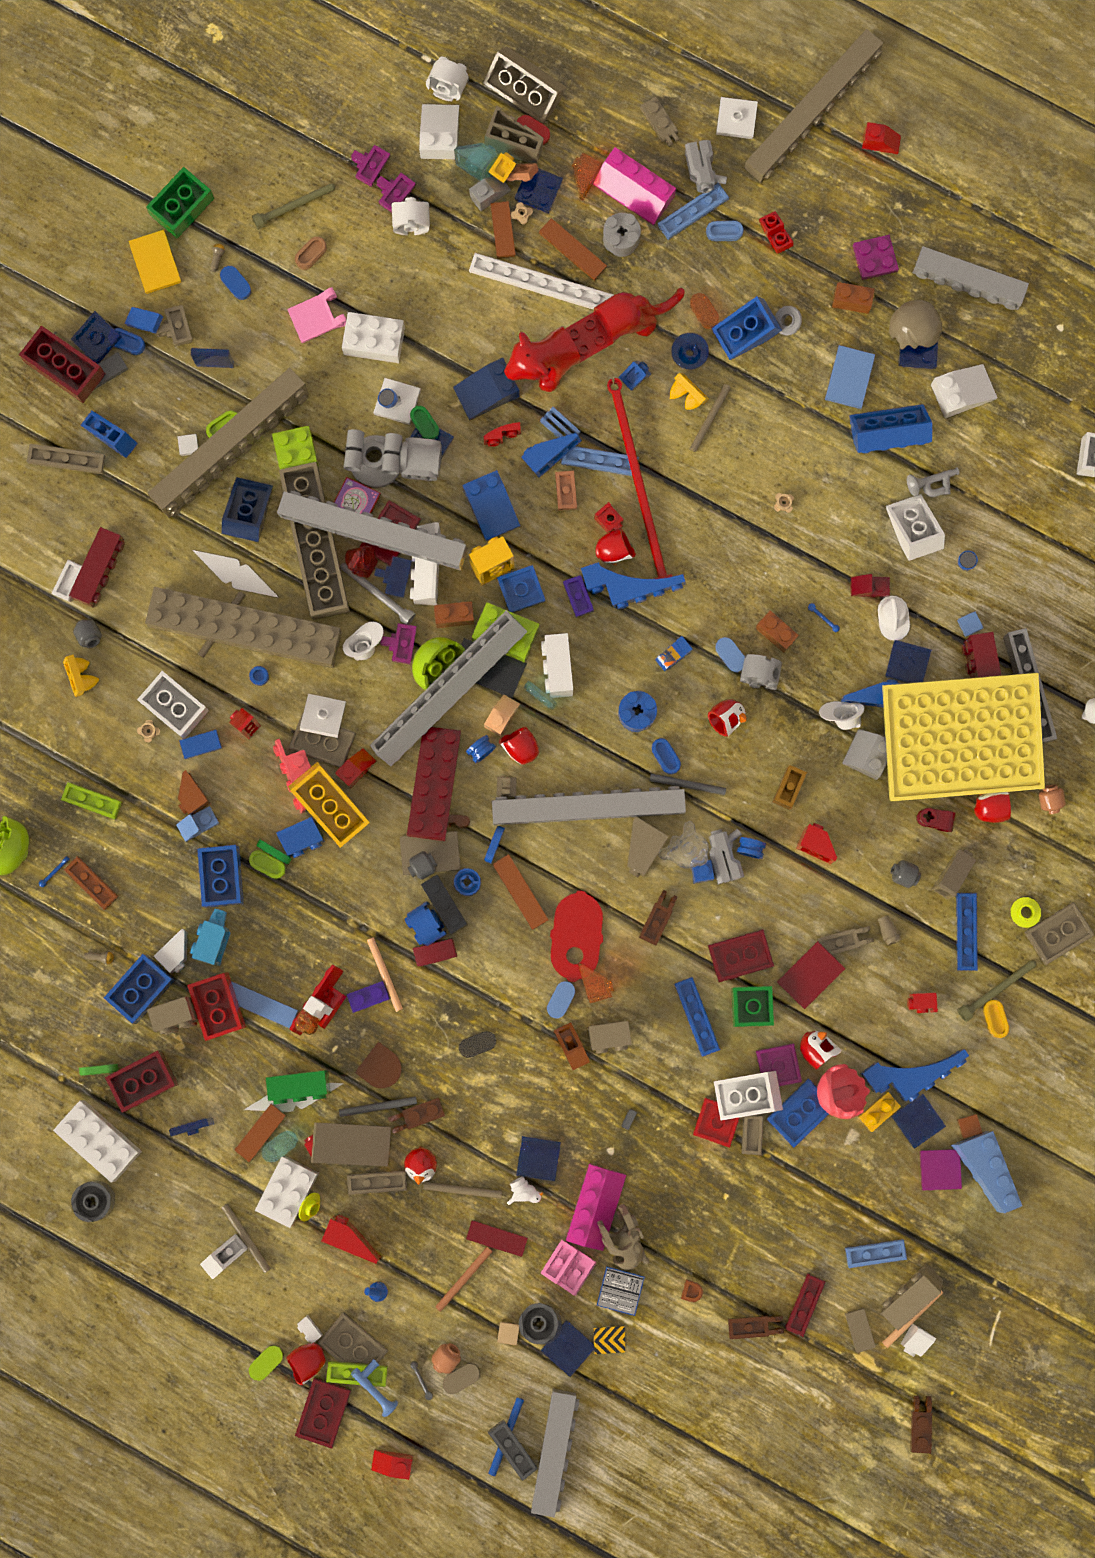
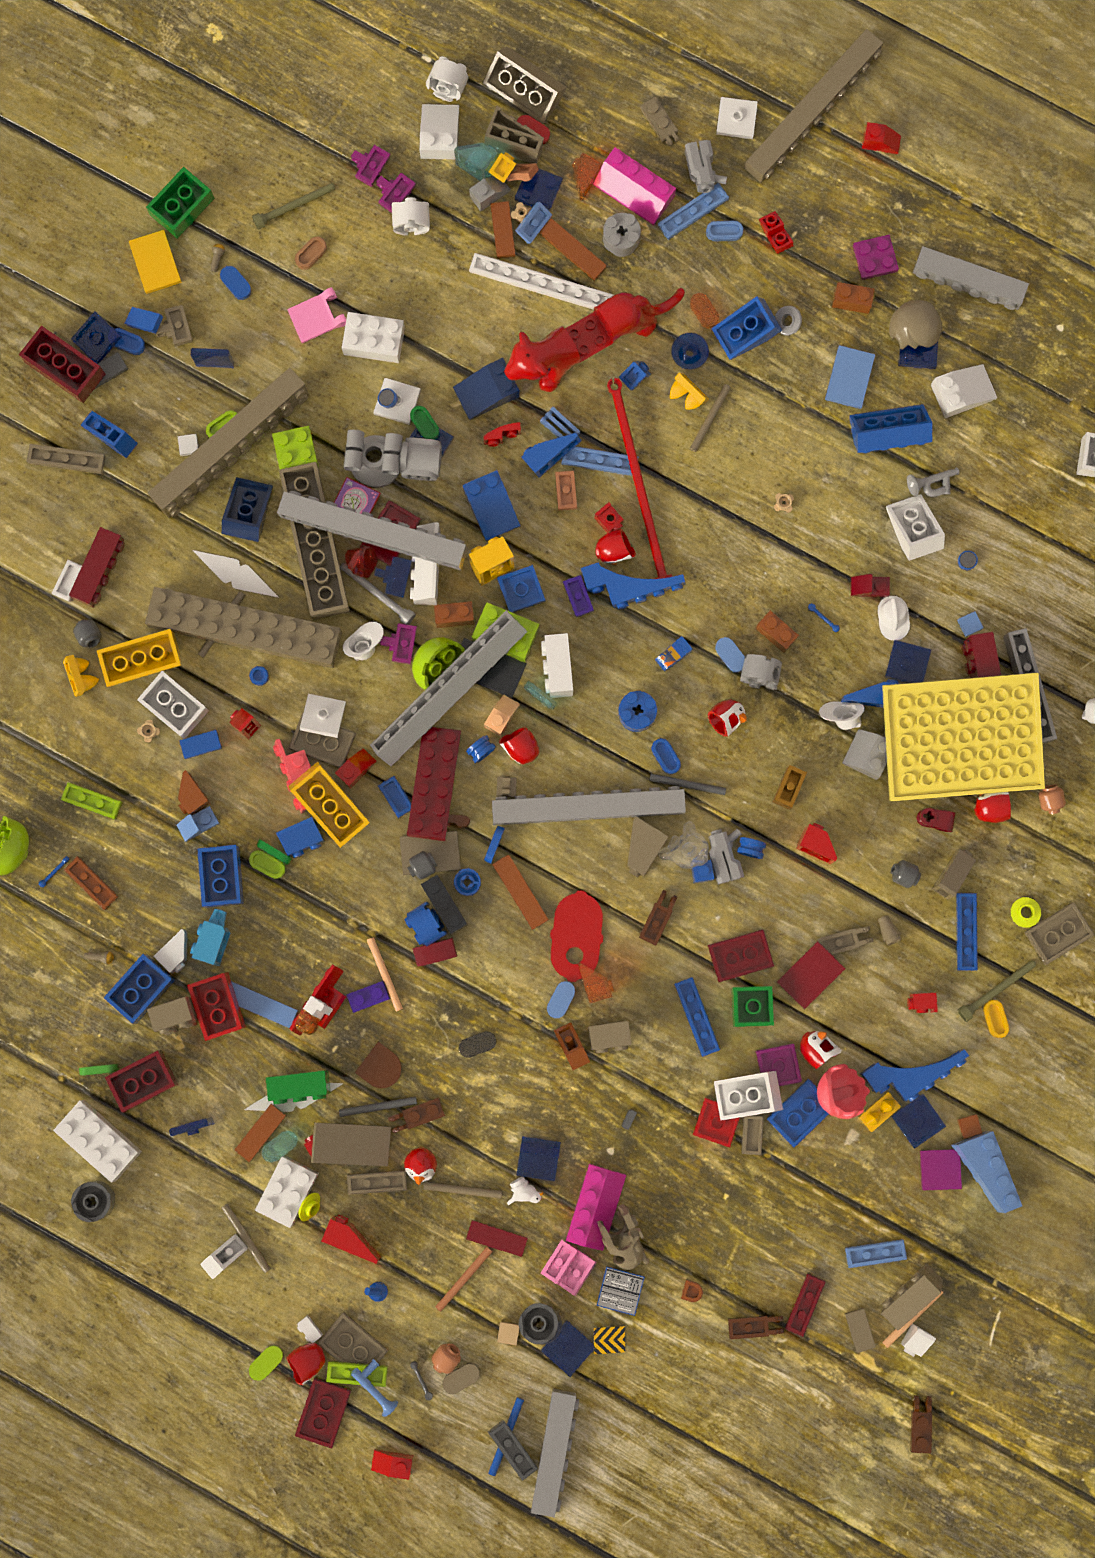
(139, 657): none -> yellow slope
(395, 796): none -> blue tile
(533, 222): none -> medium blue plate

